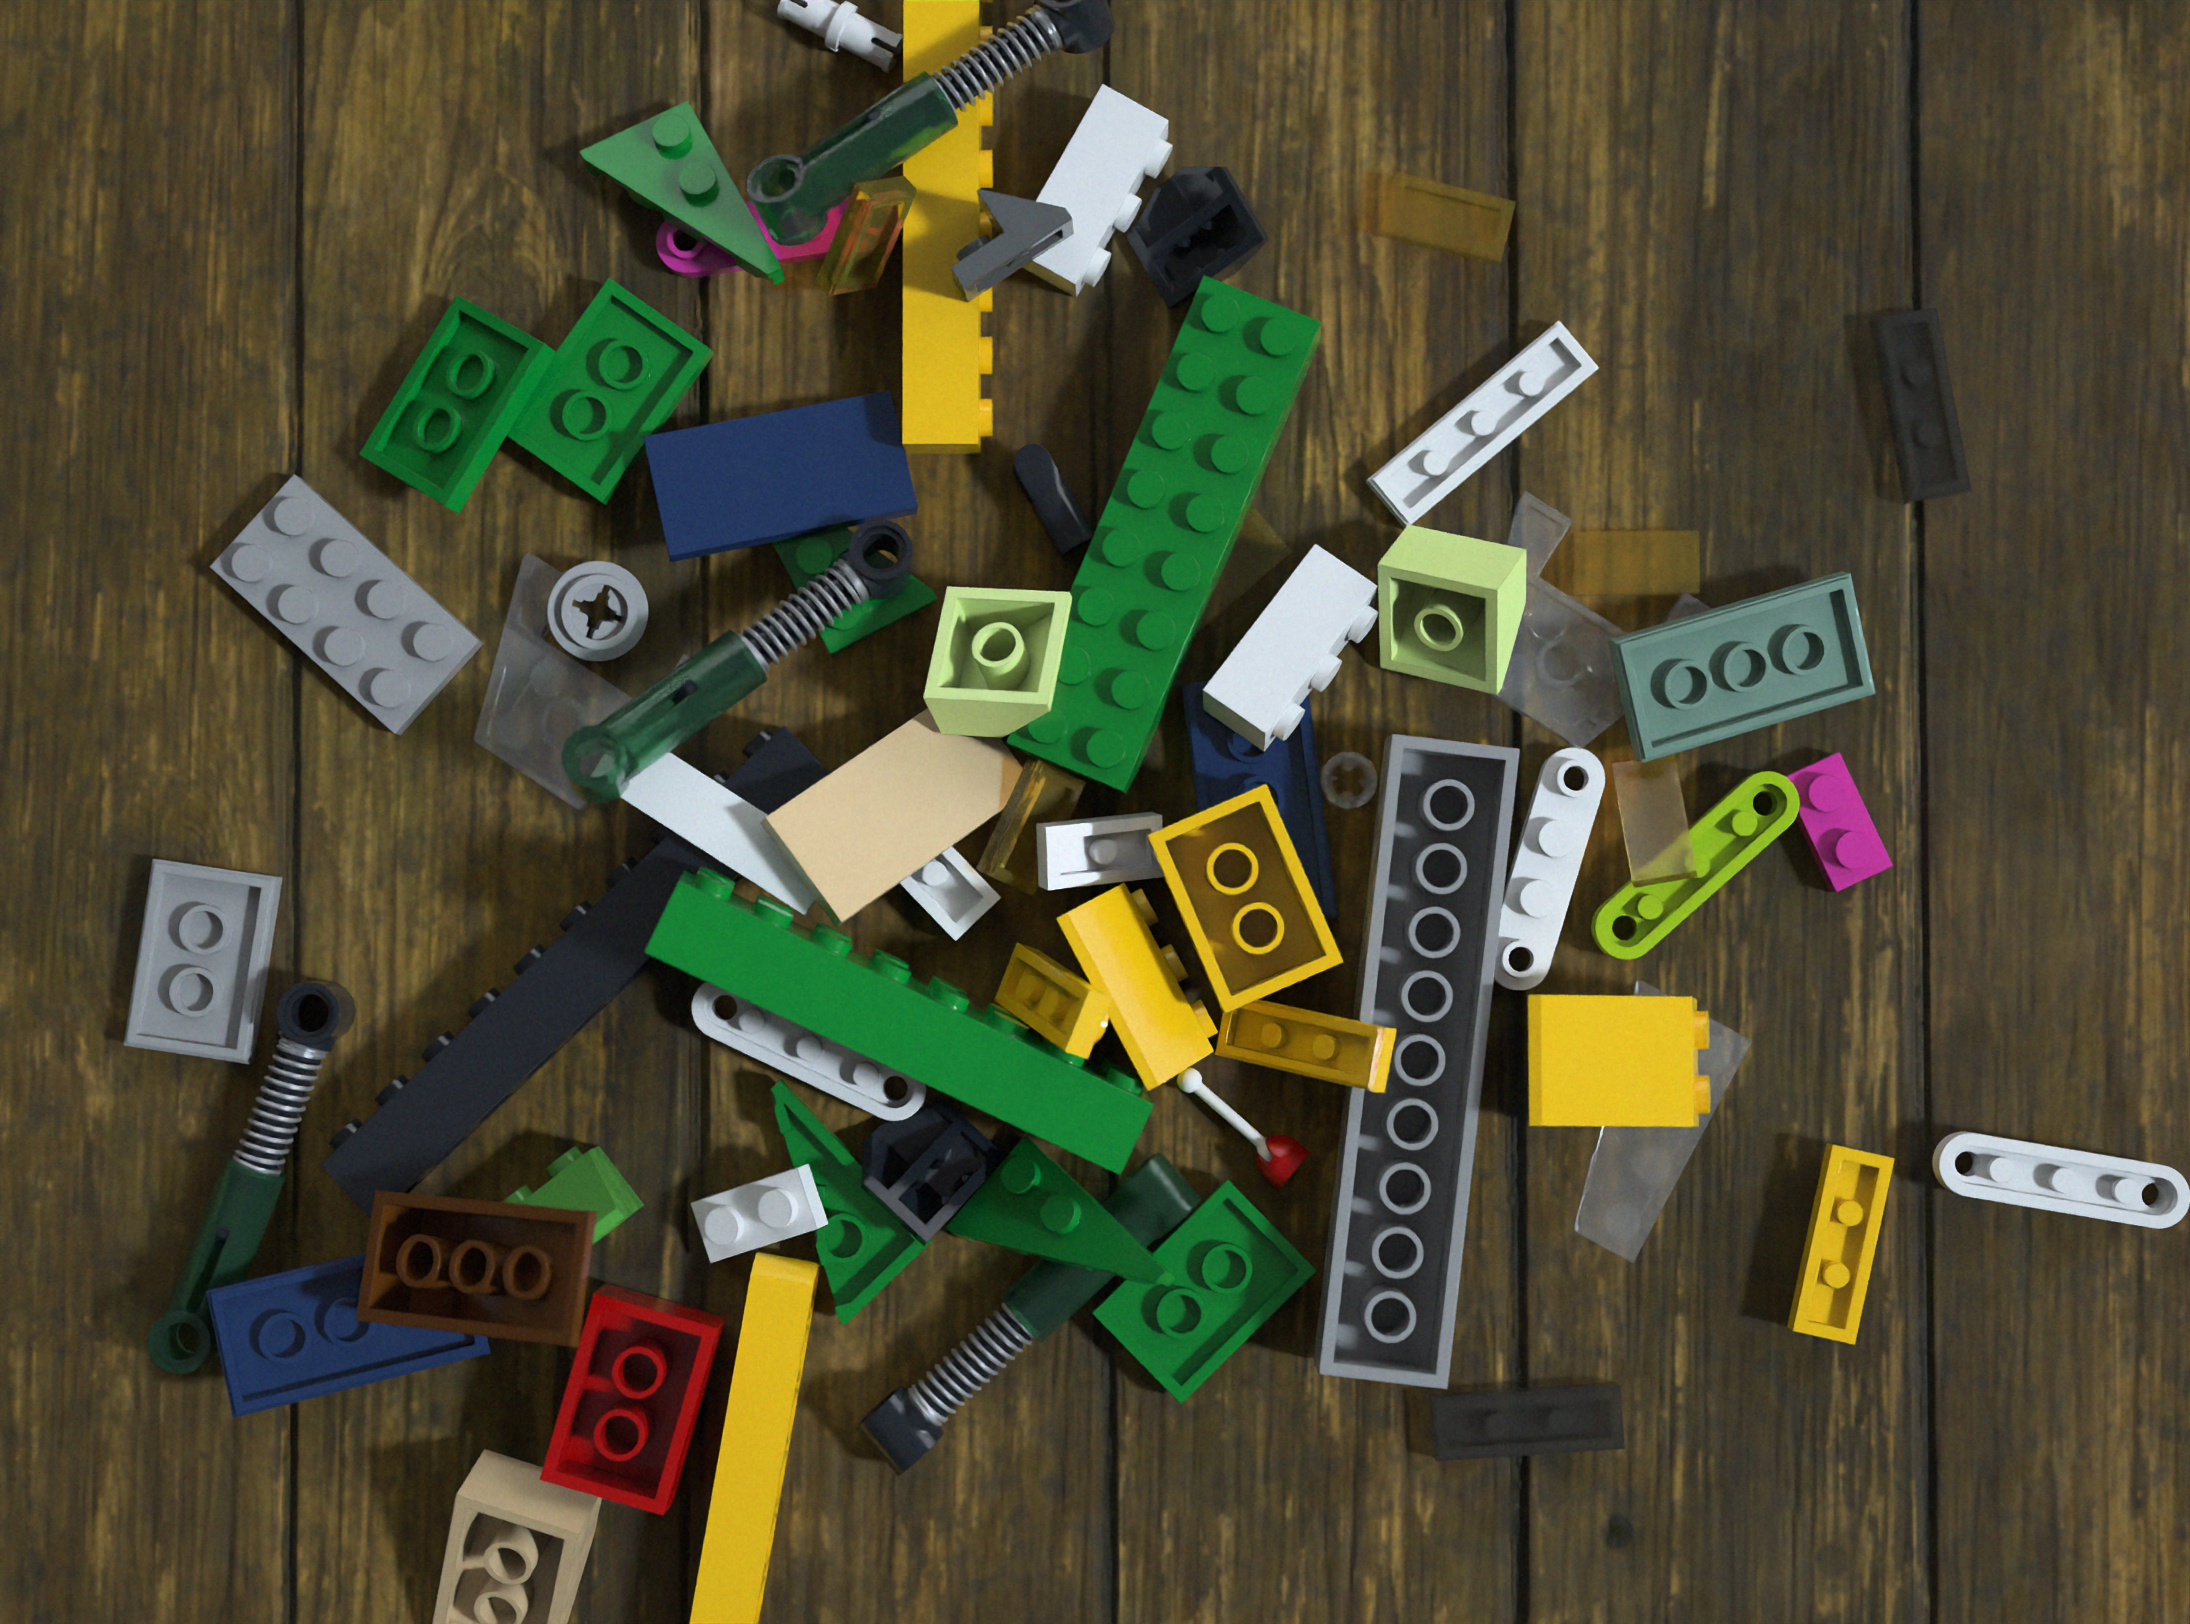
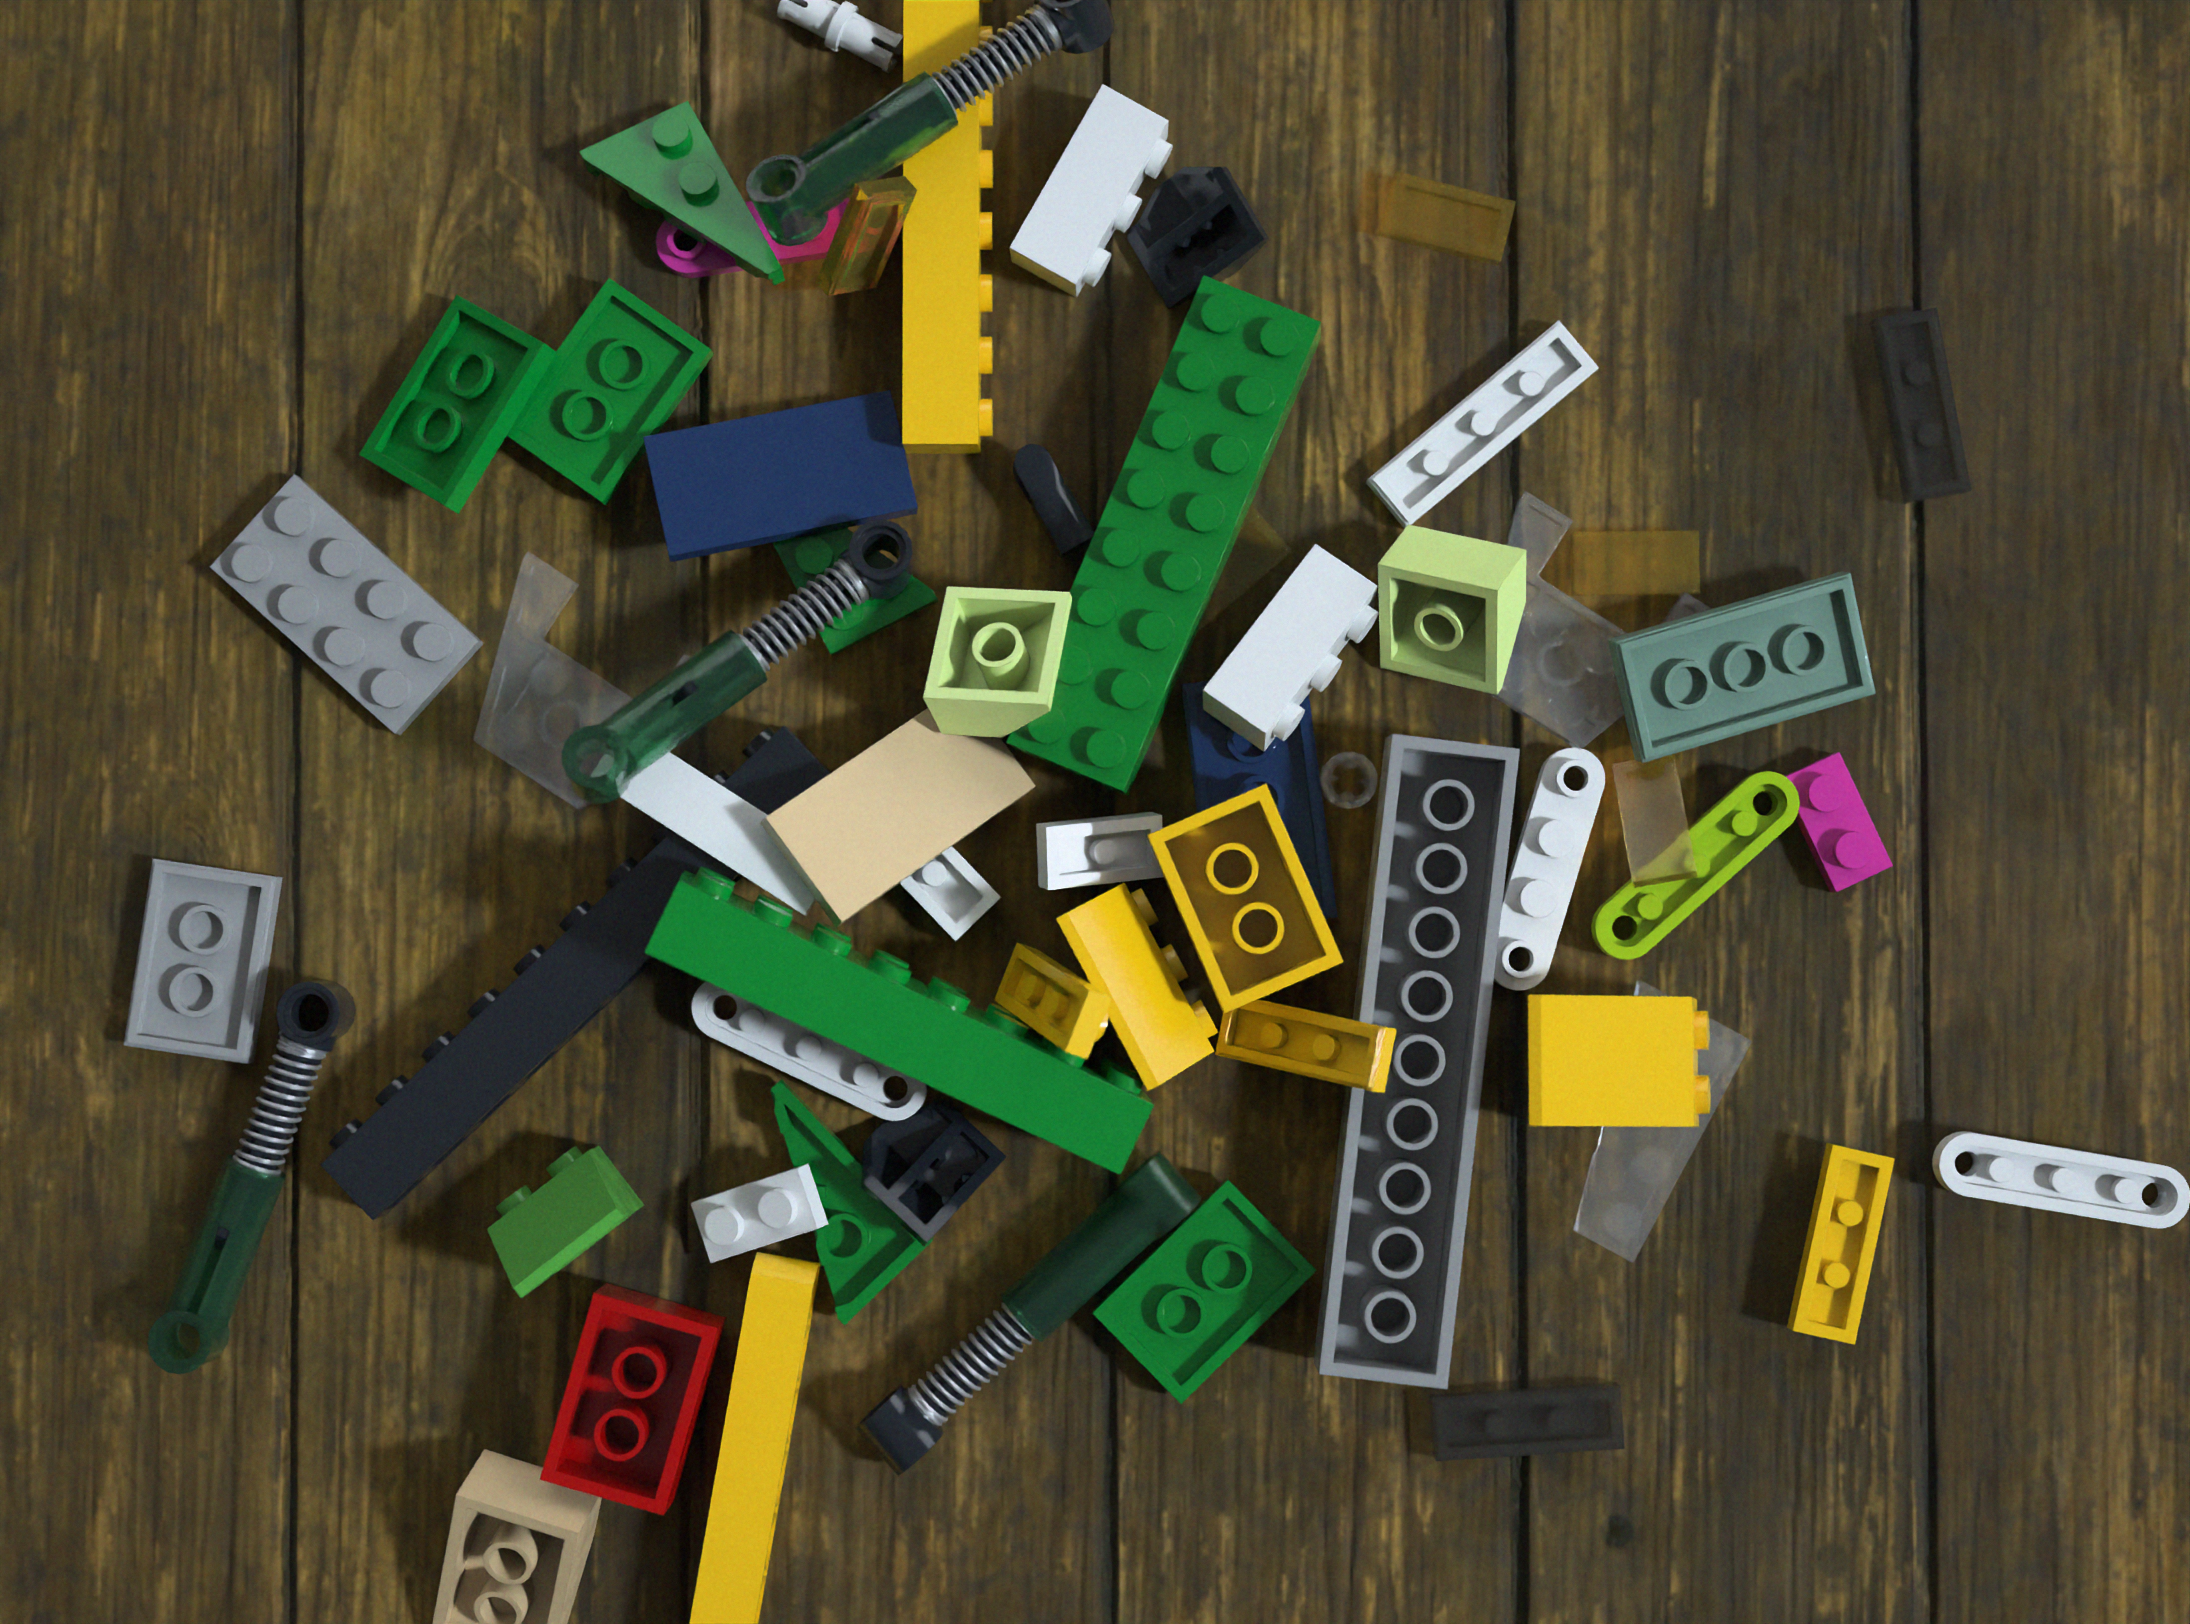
(300, 1337): dark blue tile -> none
(477, 1267): reddish brown slope -> none
(608, 638): light grey gear -> none
(1024, 232): dark grey slope -> none
(1038, 797): clear yellow tile -> none
(1044, 1212): green wing -> none
(1275, 1155): hinge -> none

